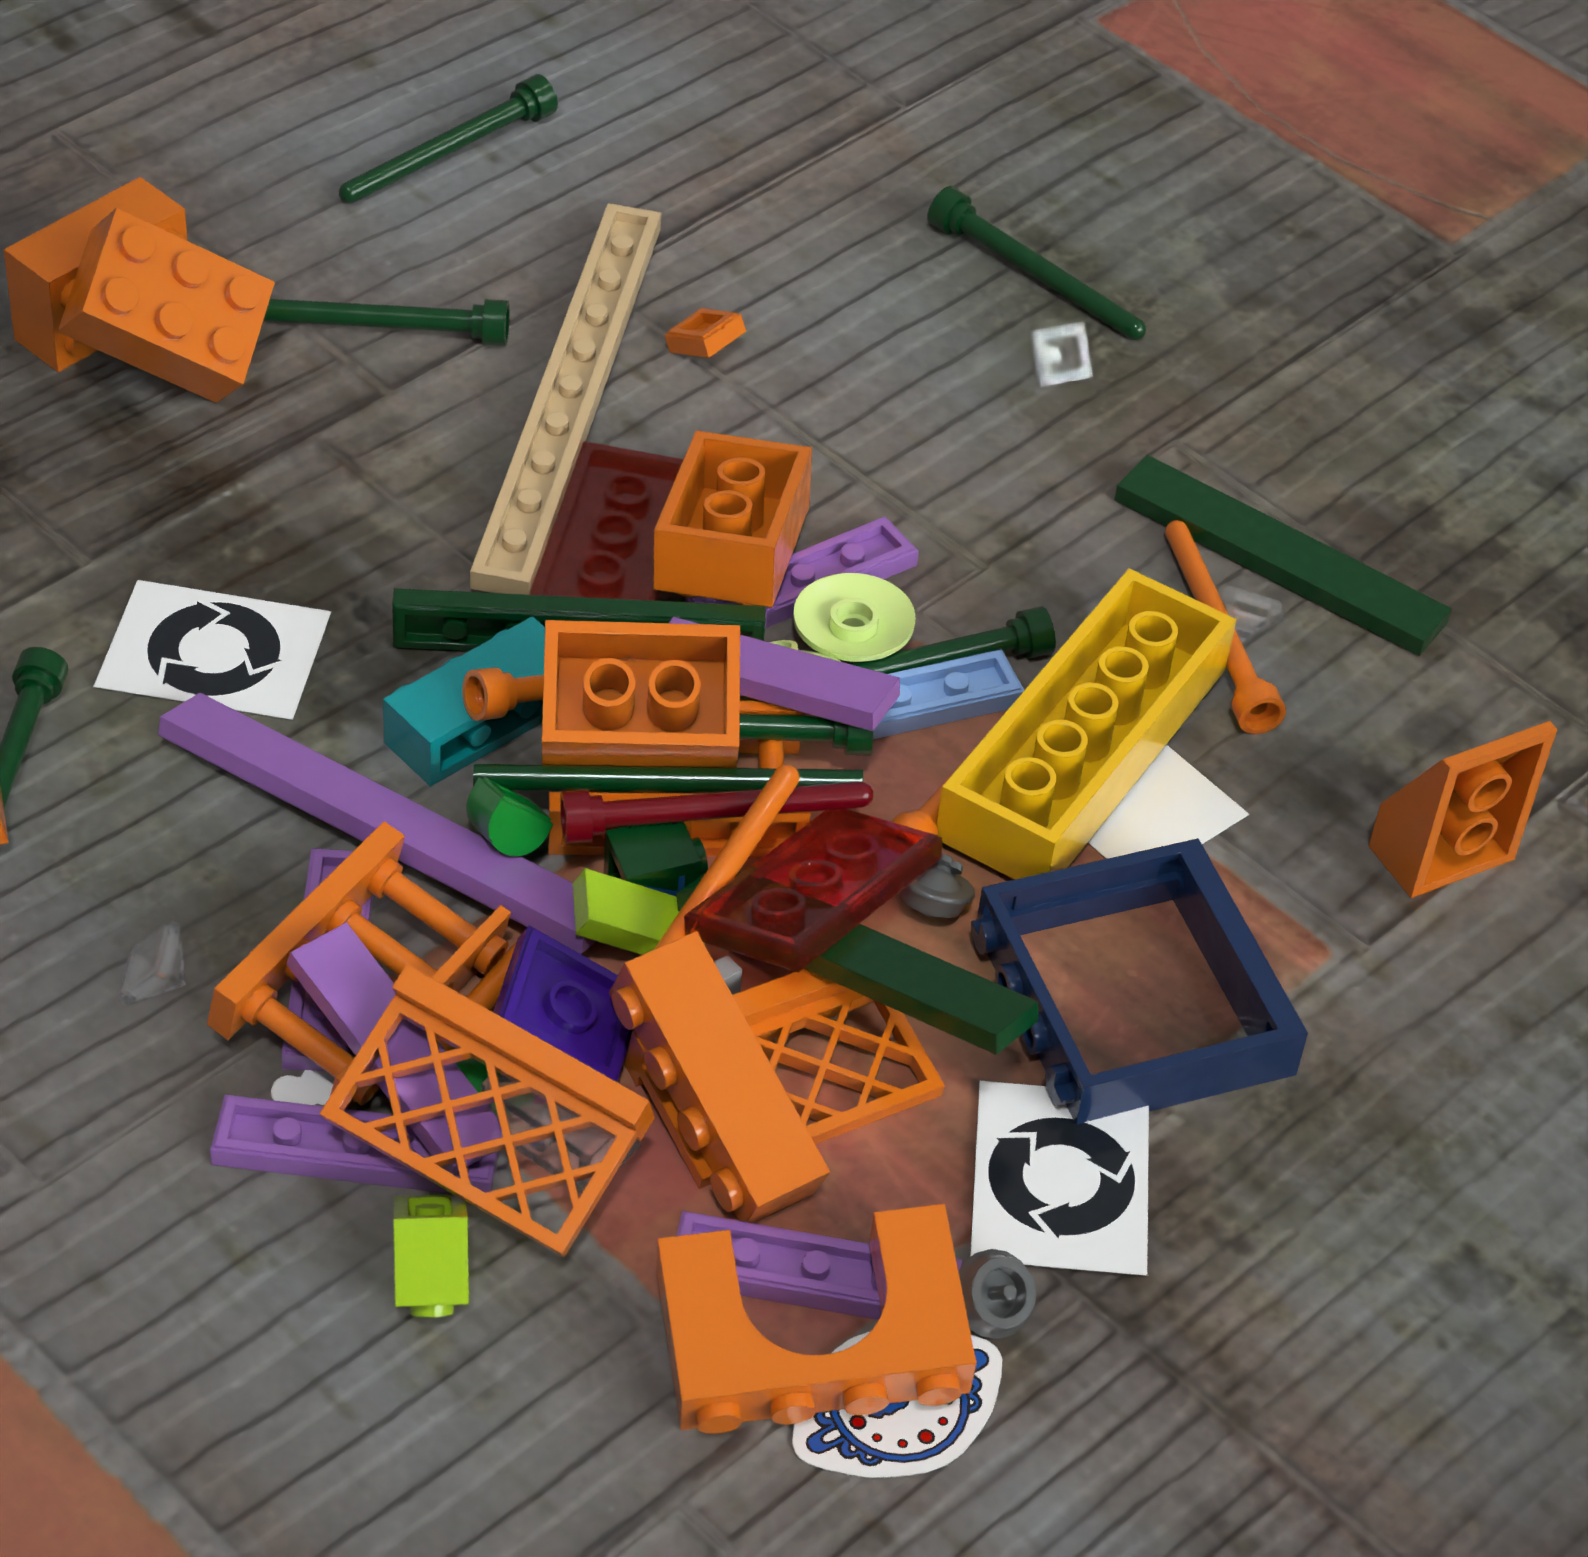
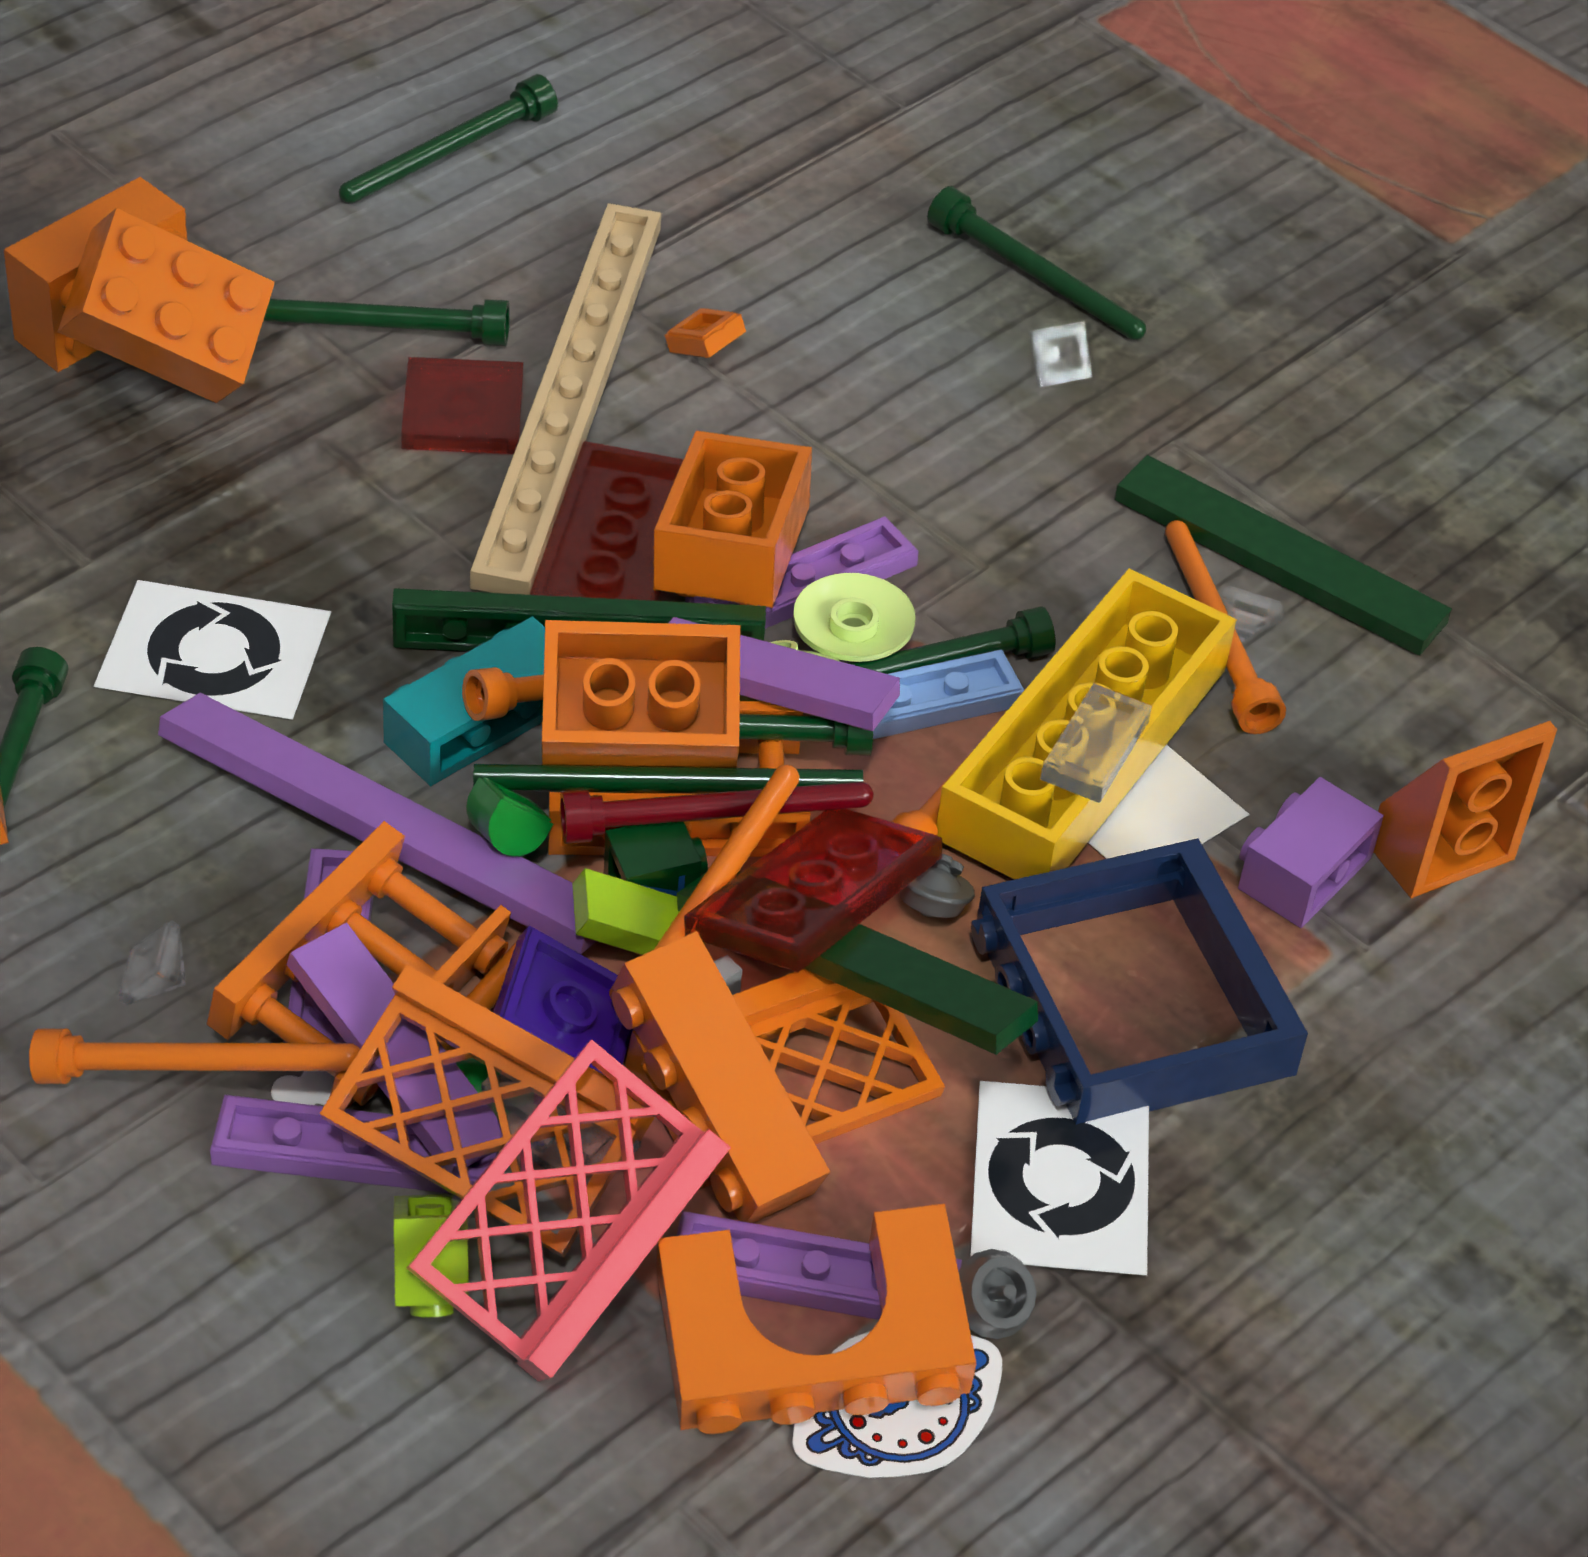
(59, 1056): none -> orange piece
(462, 405): none -> clear red tile
(618, 1249): none -> coral fence
(1096, 743): none -> clear tile
(1308, 851): none -> medium lavender brick

